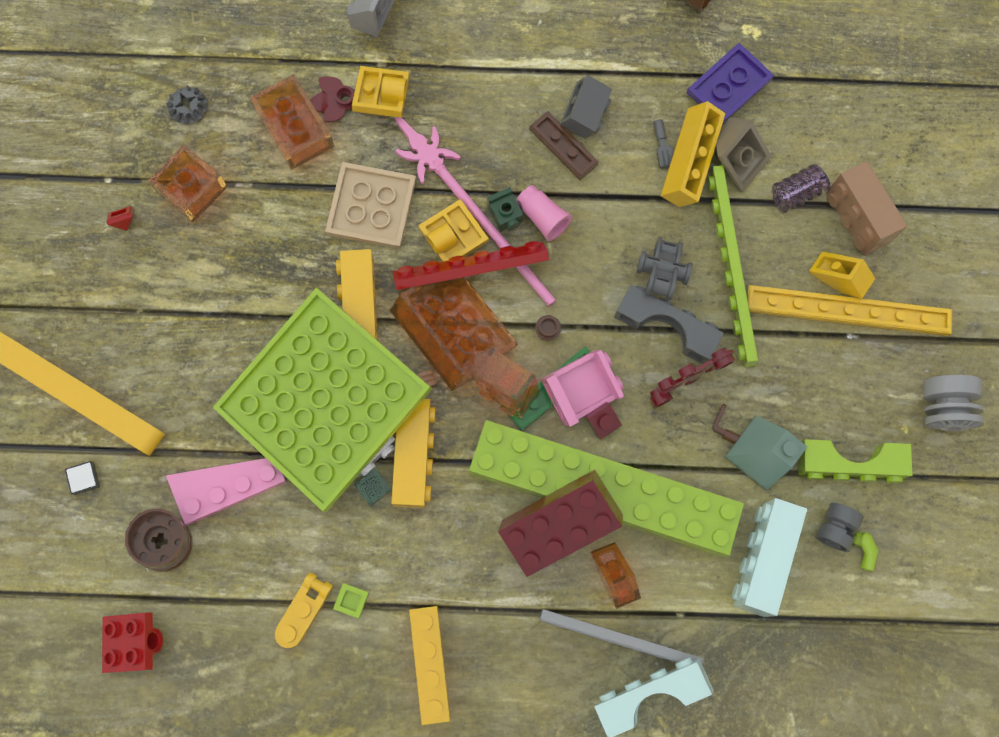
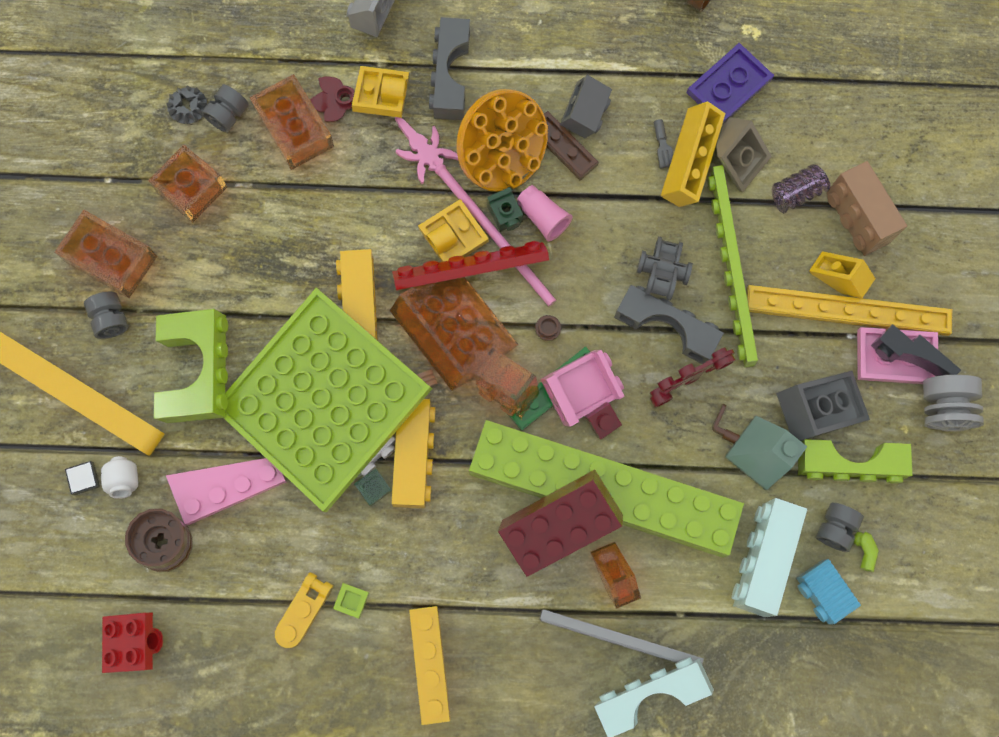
(104, 311): none -> dark grey wheel
(106, 254): none -> clear orange brick
(119, 477): none -> white head
(120, 218): red slope -> none
(206, 395): none -> lime arch
(226, 106): none -> dark grey wheel
(370, 205): tan plate -> none
(453, 42): none -> dark grey arch
(502, 140): none -> light orange bracket
(822, 405): none -> dark grey slope
(827, 592): none -> medium azure brick
(874, 368): none -> bright pink plate
(897, 346): none -> black slope

